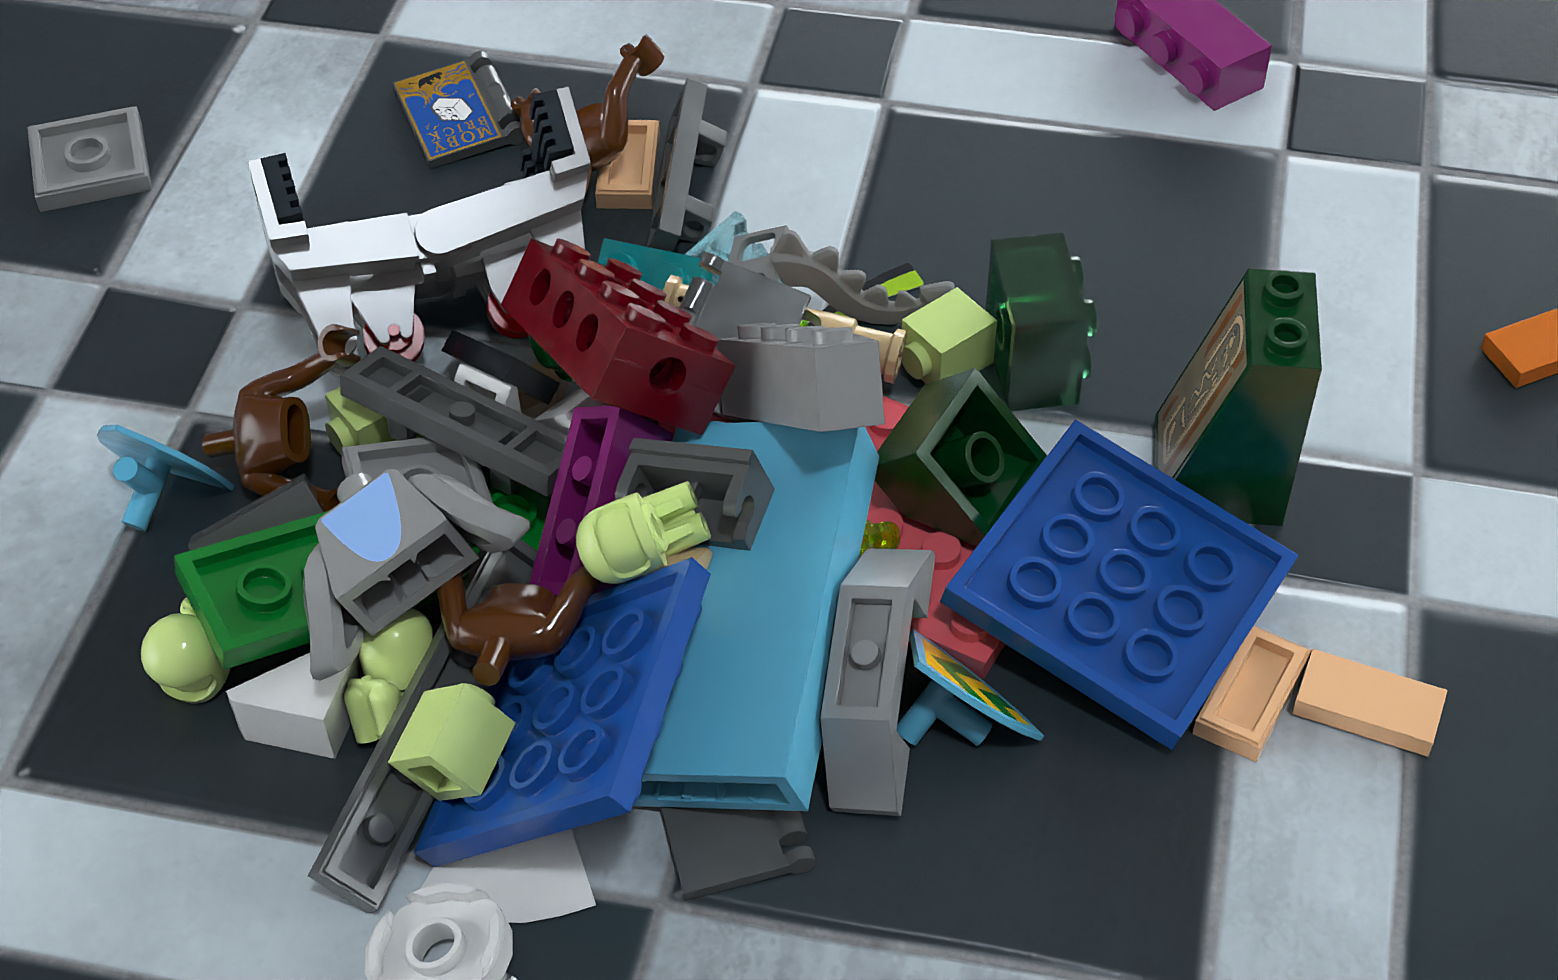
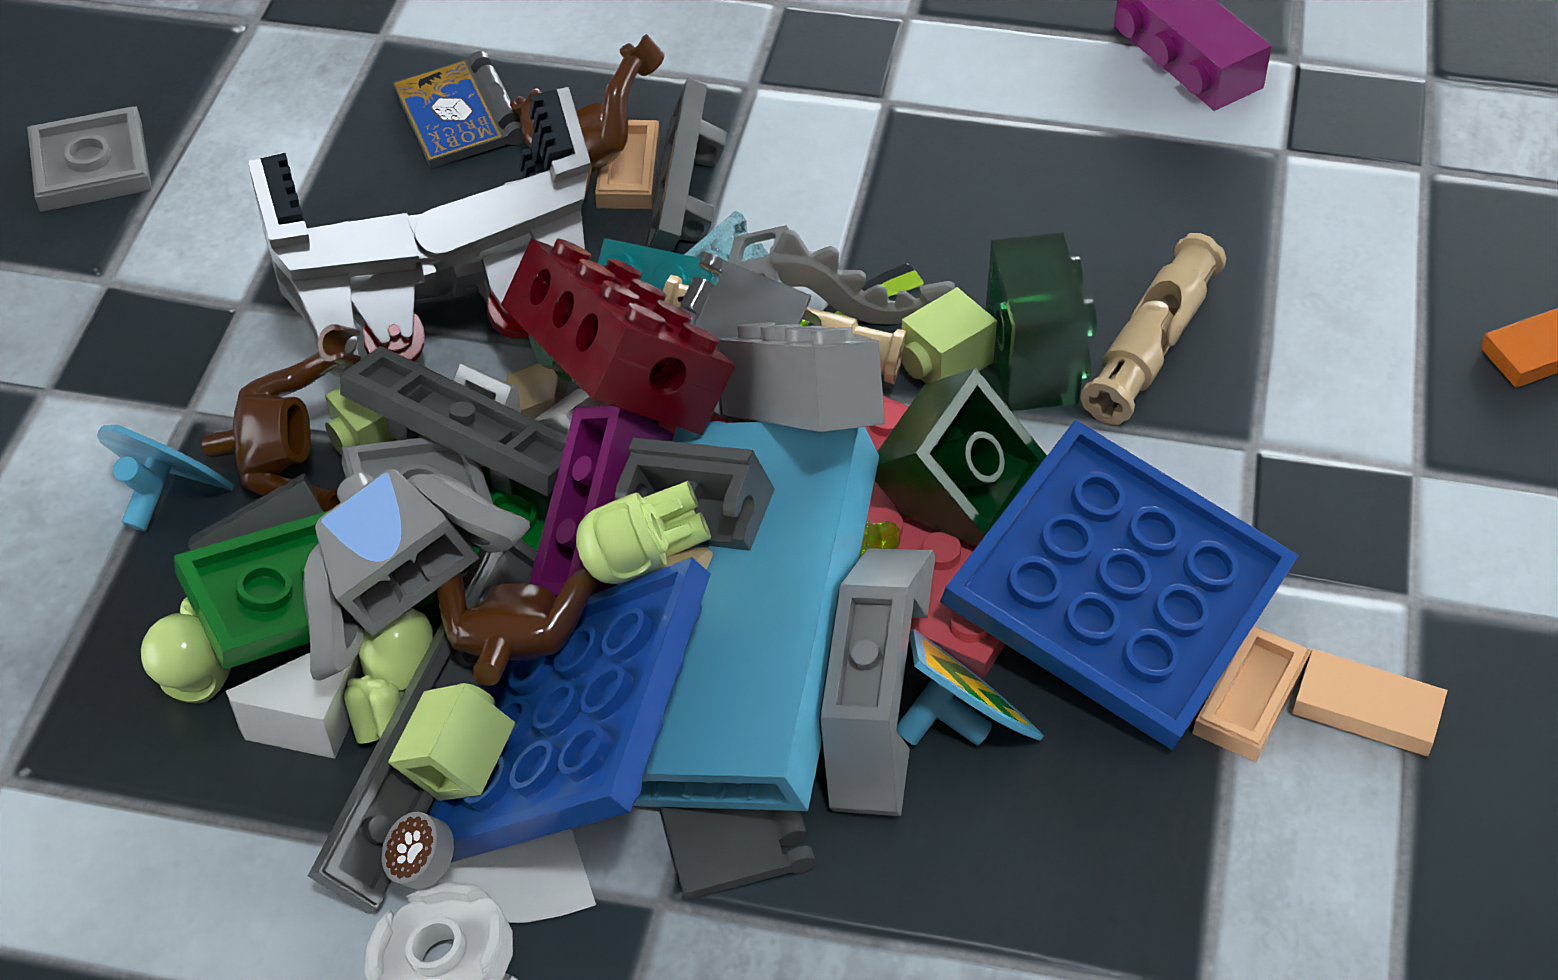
(417, 850): none -> tile
(501, 366): black tile -> none
(1153, 327): none -> tan piece
(1246, 398): dark green slope -> none

